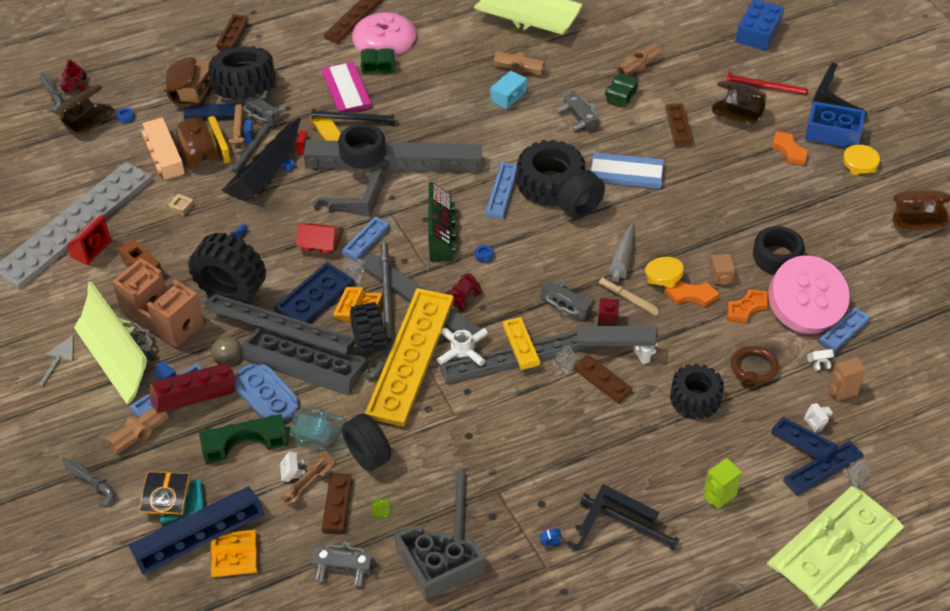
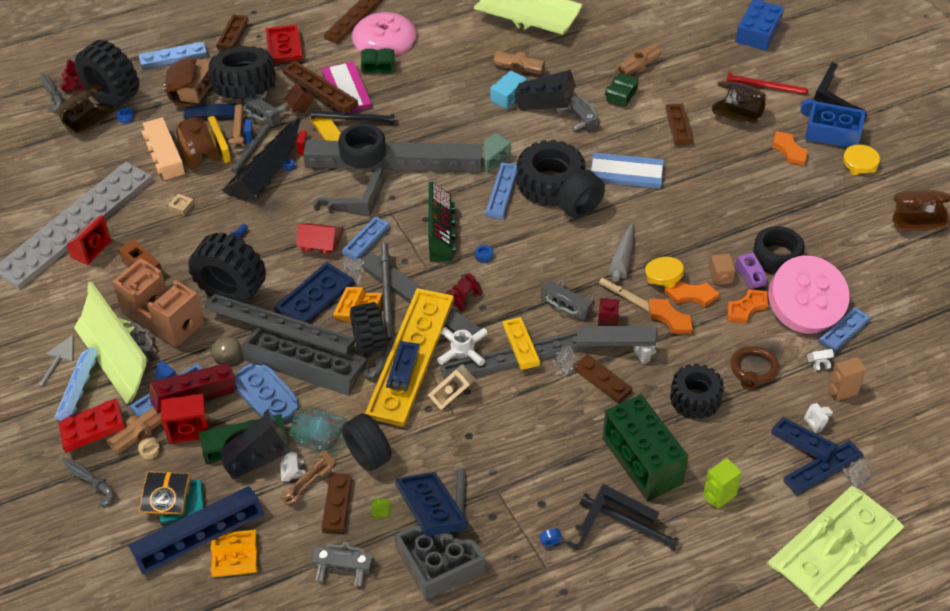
(74, 389): none -> light blue plate
(91, 425): none -> red plate
(107, 66): none -> black tyre
(149, 448): none -> tan tile
(172, 55): none -> light blue plate
(184, 418): none -> red brick
(255, 447): none -> black wedge
(284, 43): none -> red plate
(299, 98): none -> copper brick
(320, 87): none -> reddish brown plate
(403, 365): none -> dark blue hinge
(431, 504): none -> dark blue tile
(451, 387): none -> tan slope
(495, 151): none -> sand green slope
(546, 91): none -> black wedge
(644, 447): none -> dark green brick
(663, 311): none -> orange tile
(751, 271): none -> medium lavender leg
(806, 107): none -> blue tile

